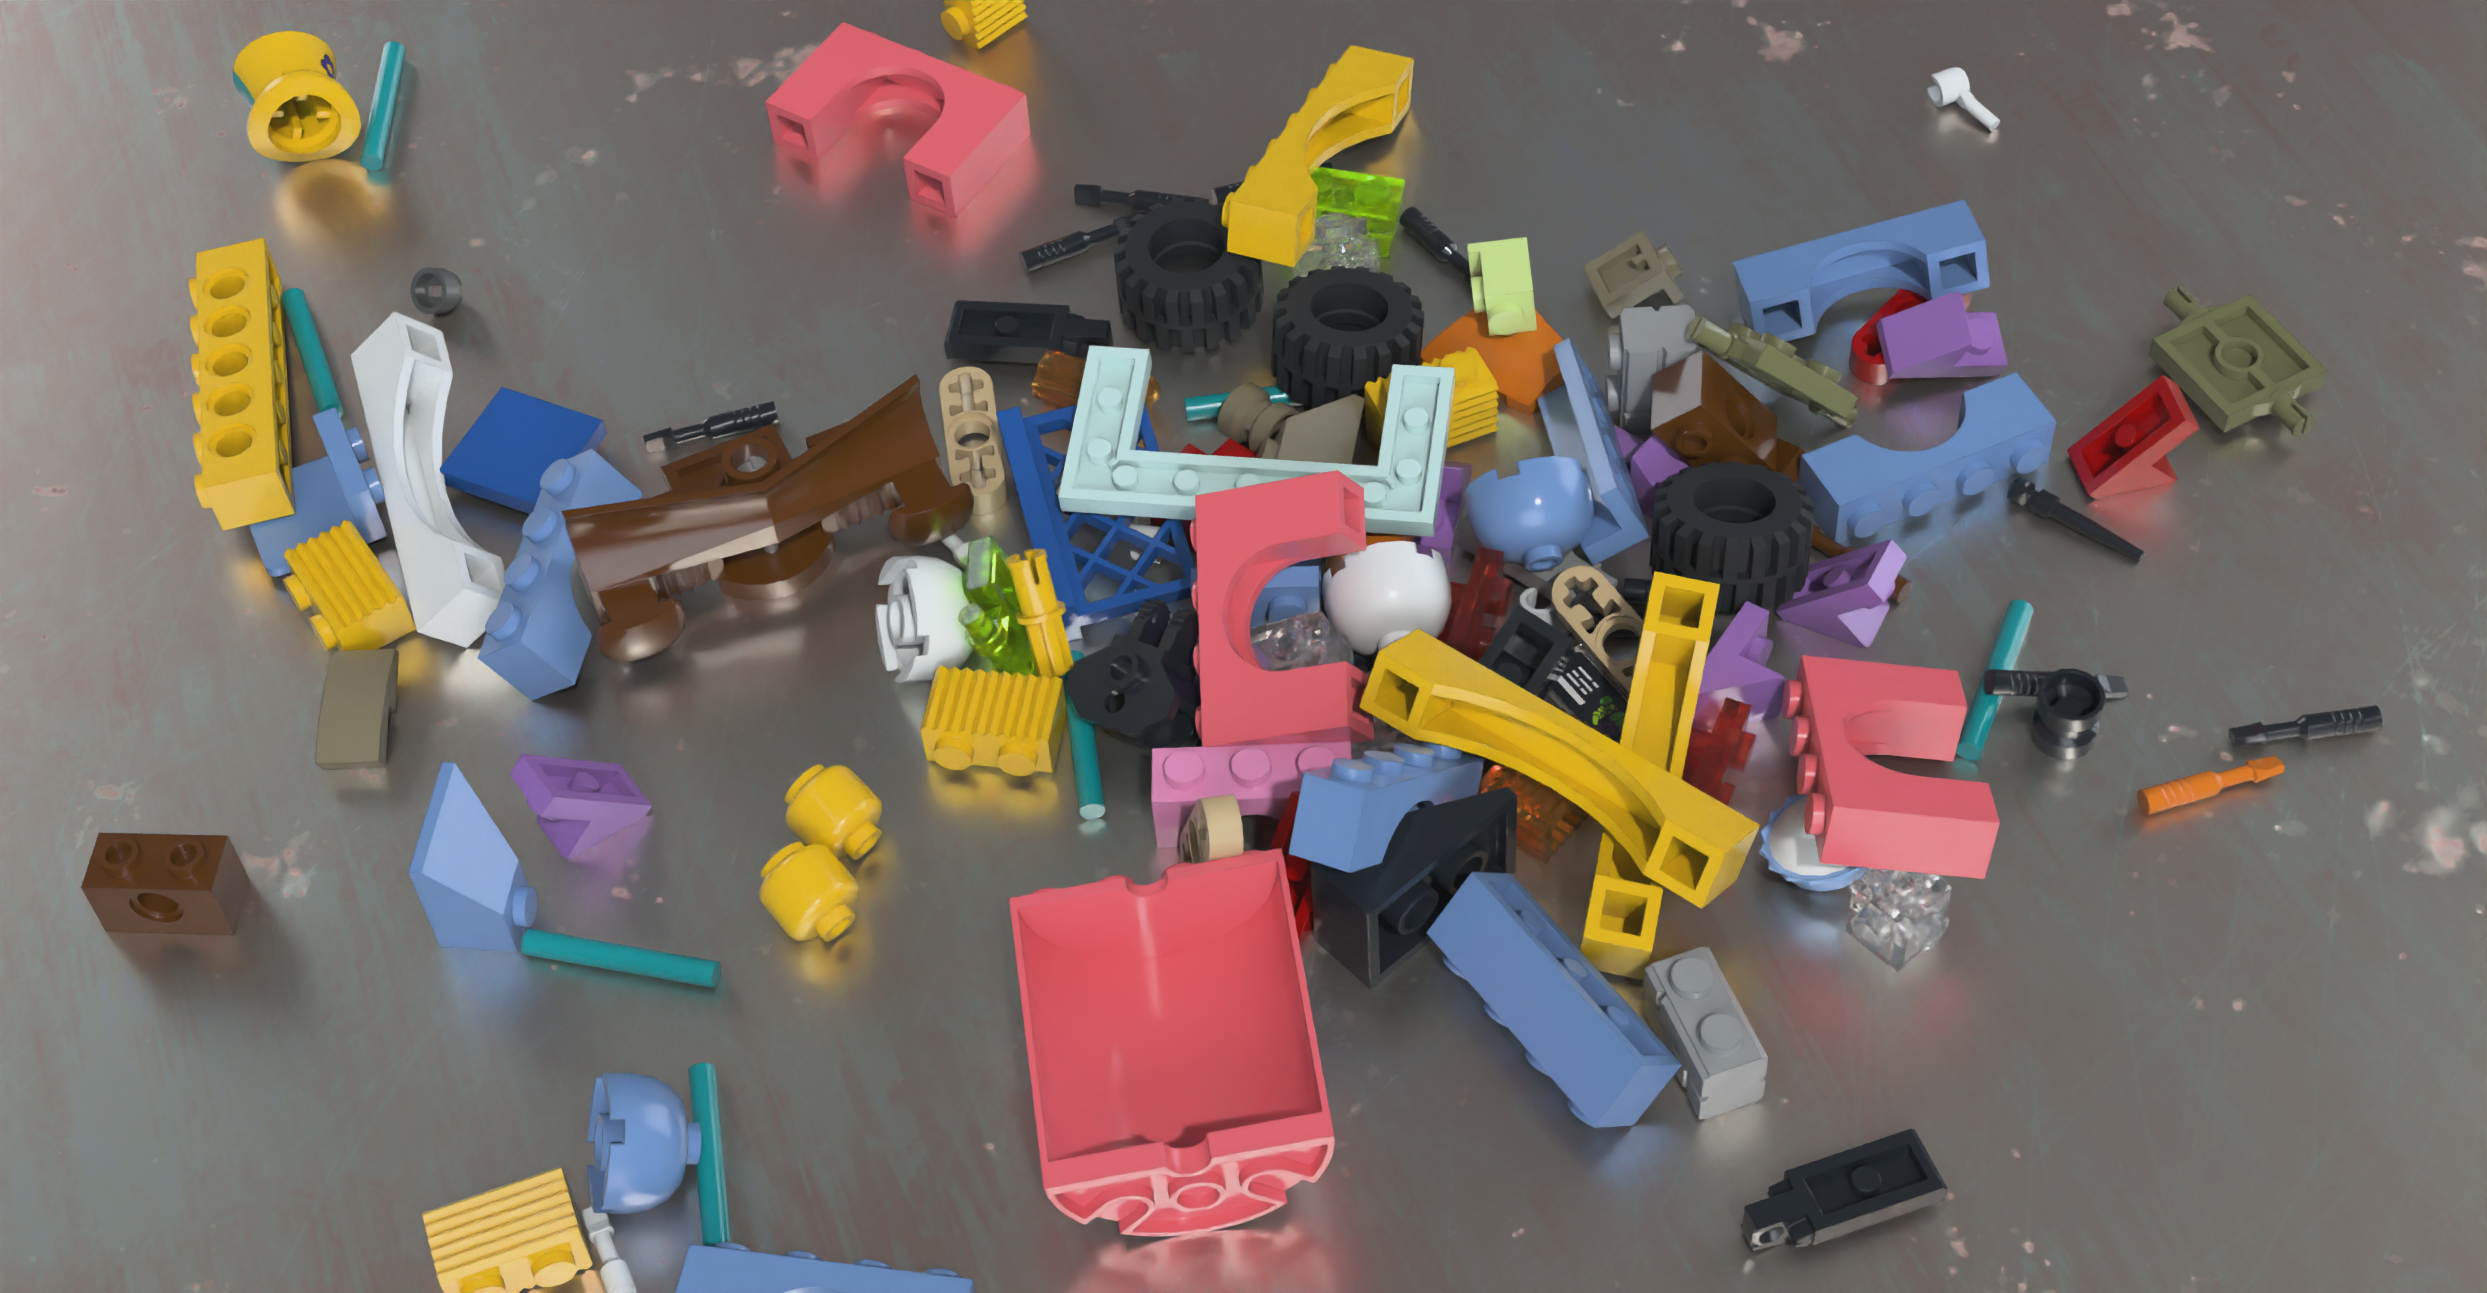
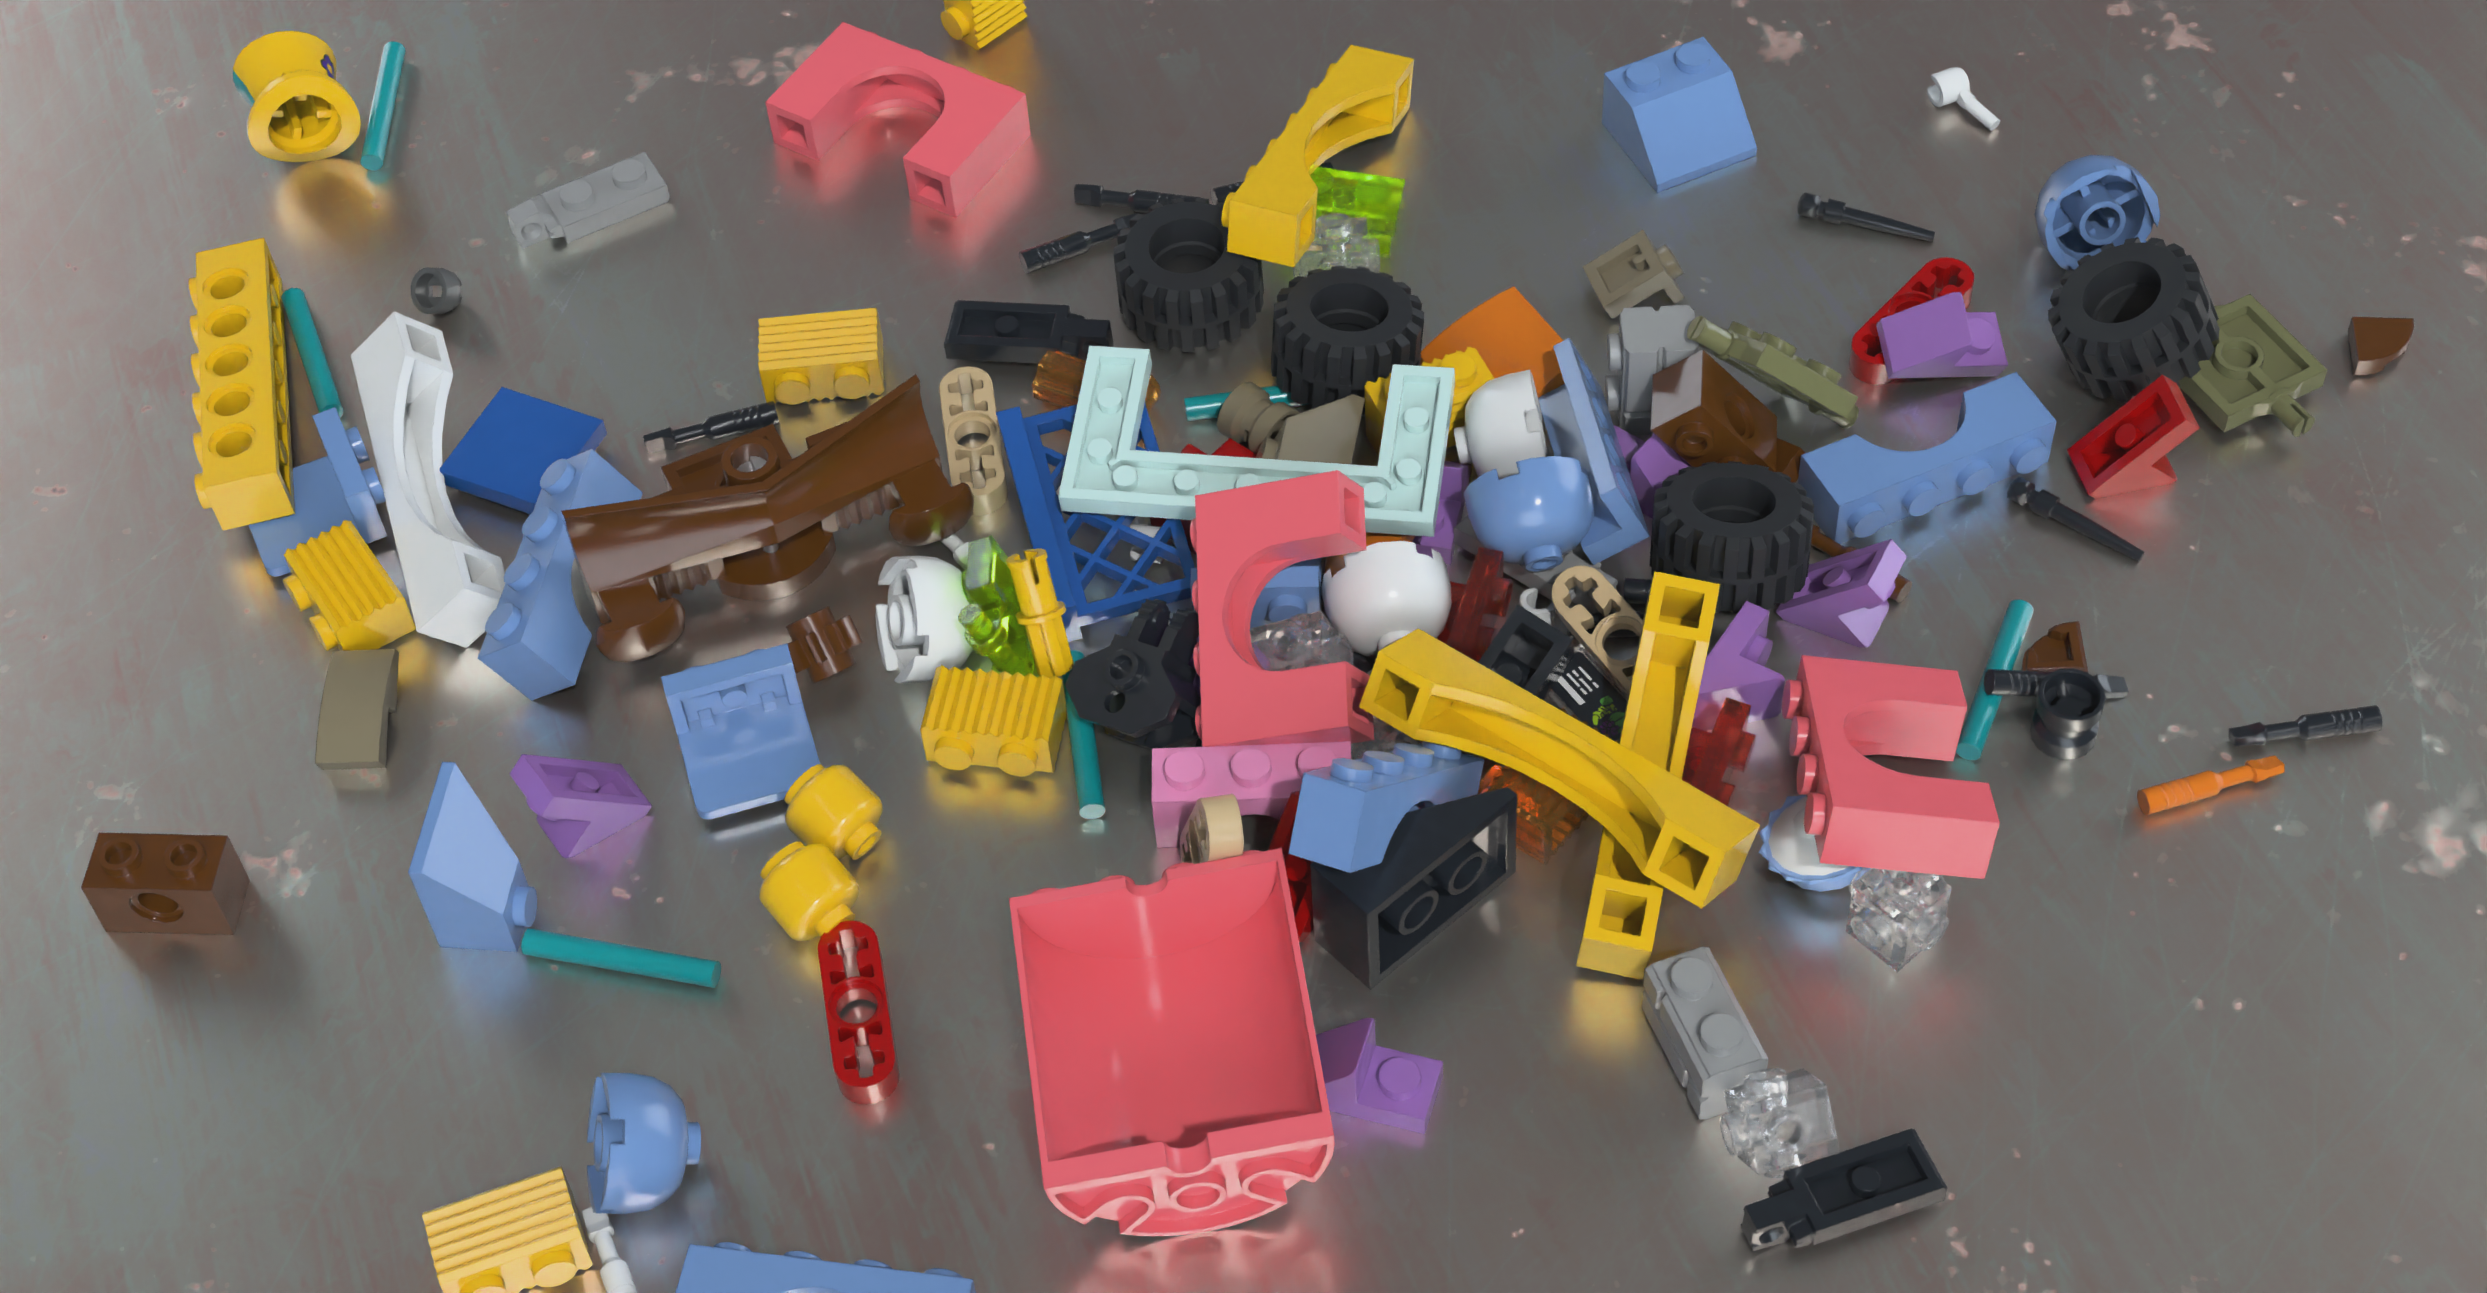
(590, 202): none -> light grey hinge
(711, 1166): teal bar -> none
(741, 730): none -> medium blue bracket
(821, 356): none -> yellow brick
(822, 644): none -> reddish brown gear
(876, 1031): none -> red beam
(1377, 1080): none -> medium lavender slope
(1435, 240): black piece -> none
(1502, 425): none -> white cylinder
(1503, 285): yellowish green brick -> none
(1552, 1000): medium blue brick -> none
(1677, 114): none -> medium blue slope
(1778, 1121): none -> clear brick
(1837, 212): none -> black piece
(1917, 252): medium blue arch -> none
(2057, 650): none -> reddish brown tile
(2093, 205): none -> medium blue cylinder
(2133, 317): none -> black tyre
(2377, 342): none -> reddish brown tile

